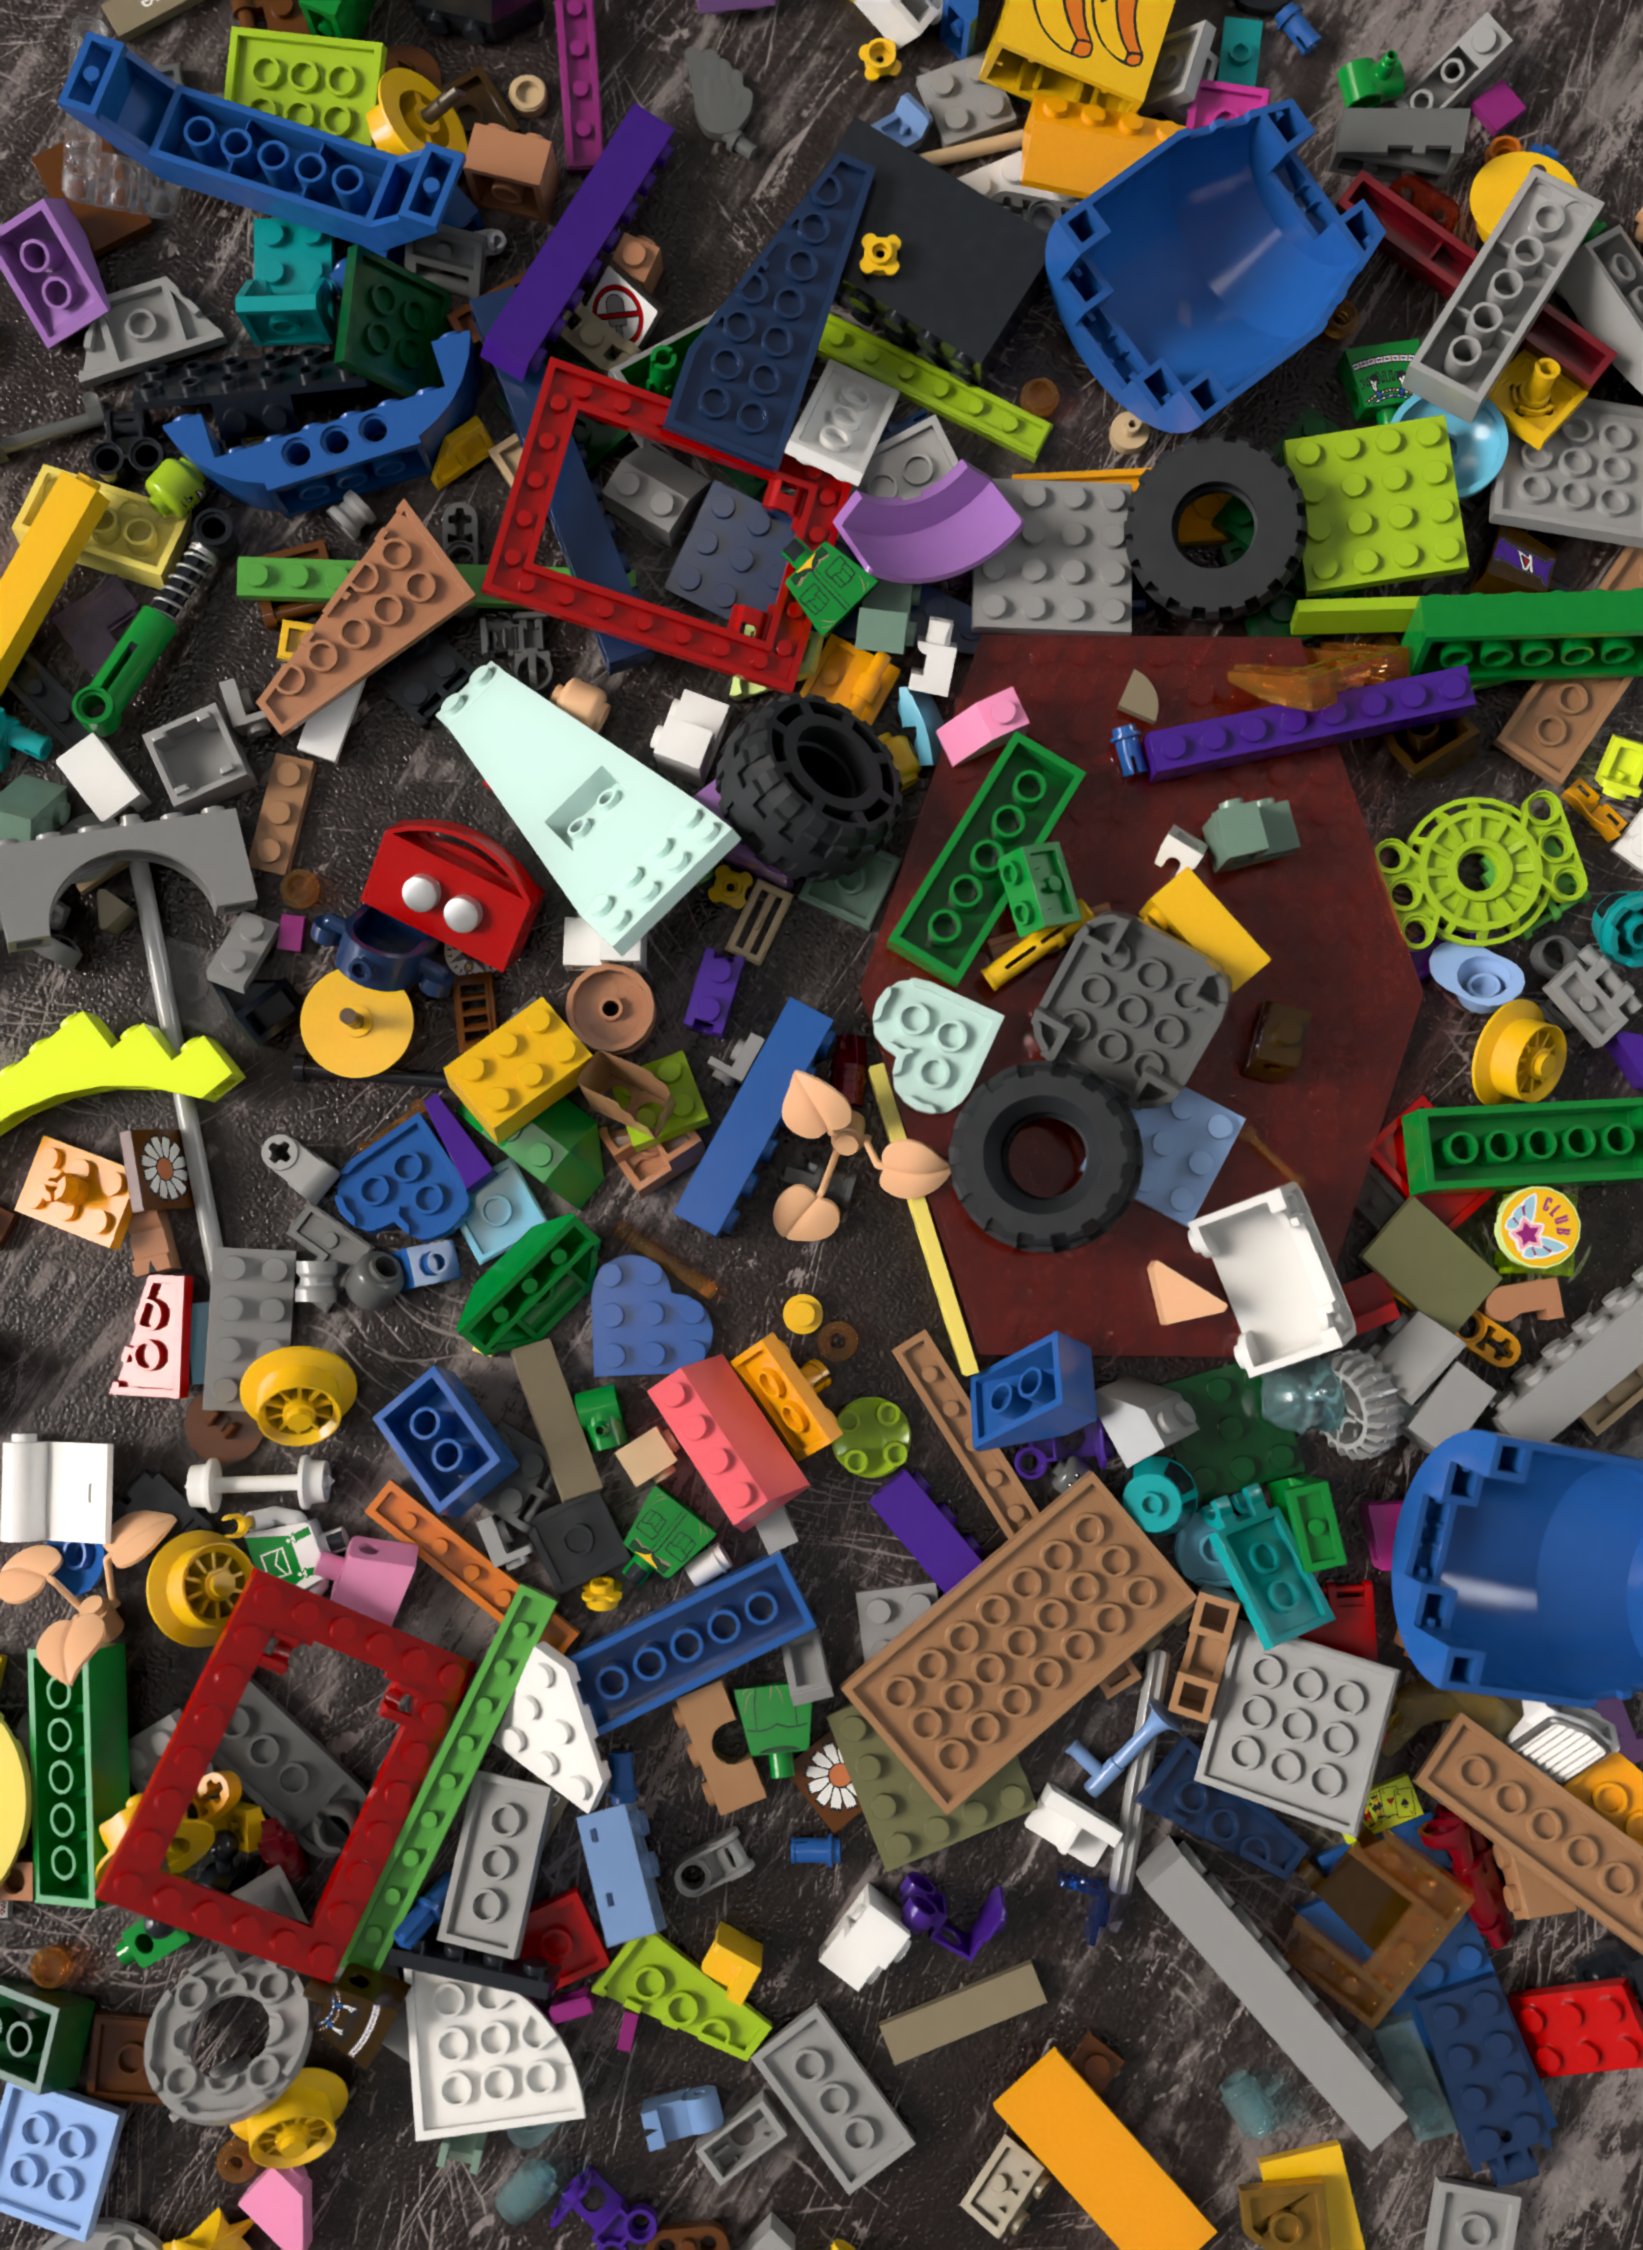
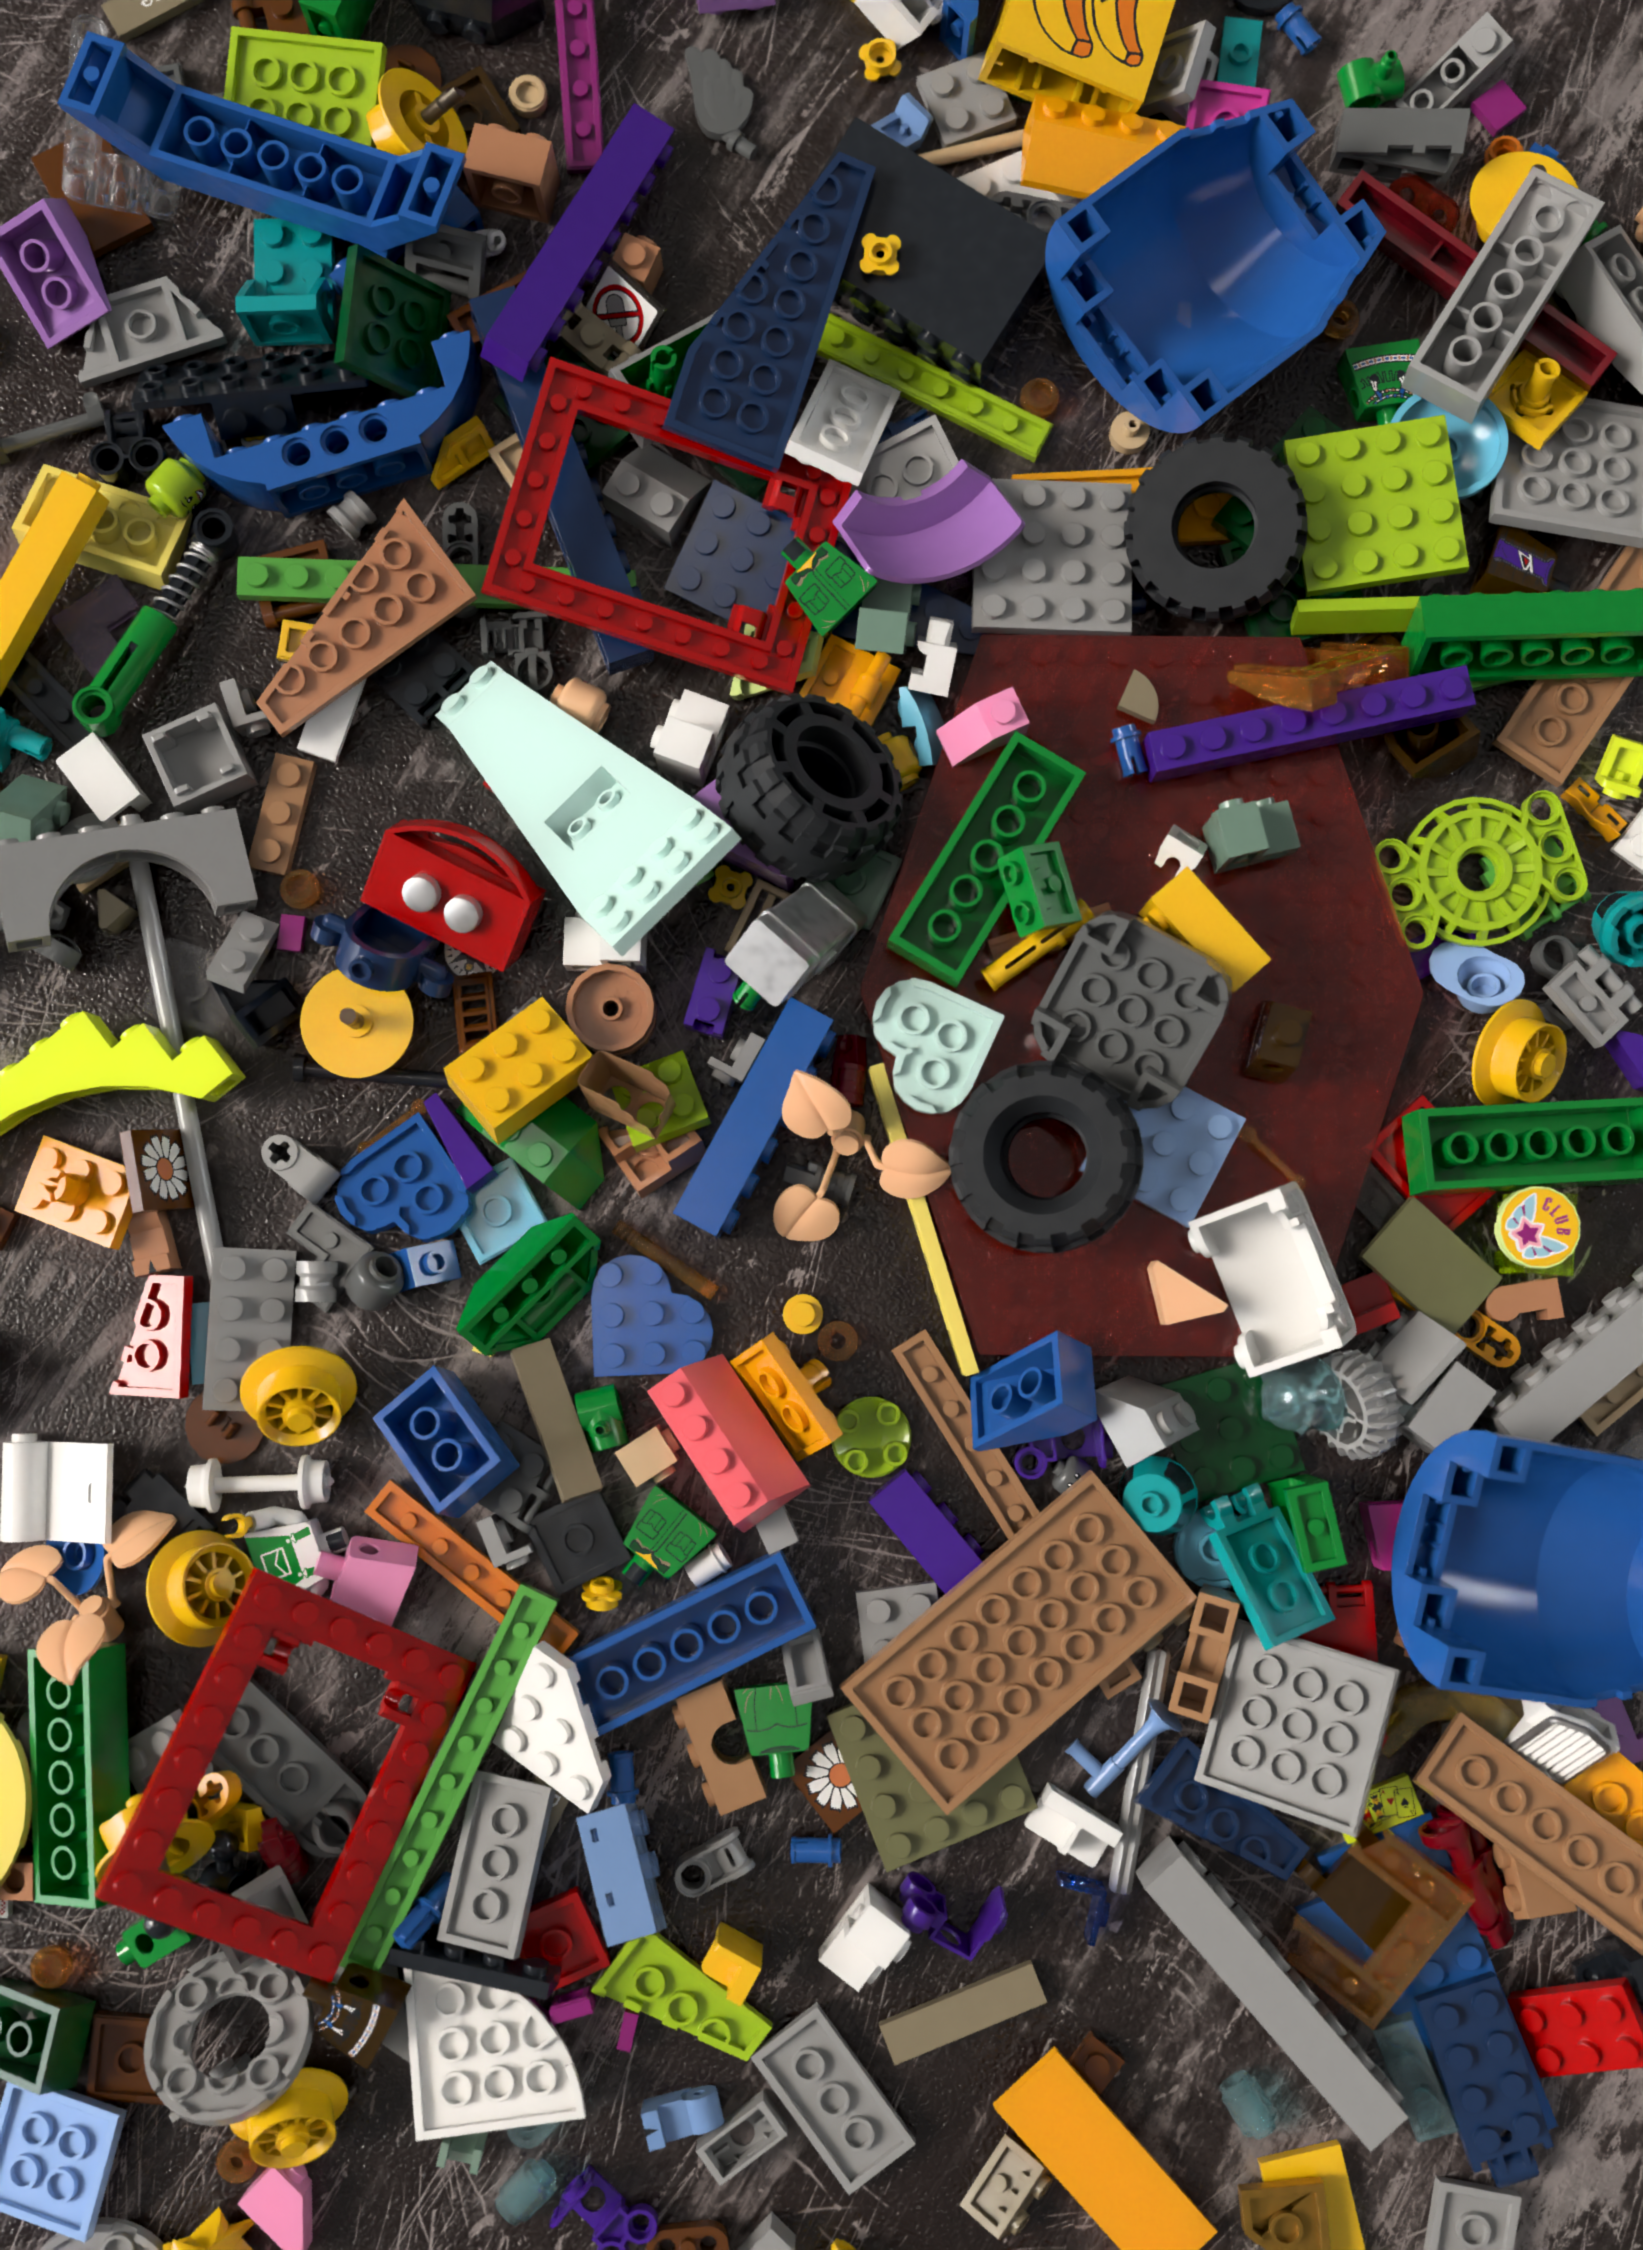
(793, 943): none -> flat silver piece

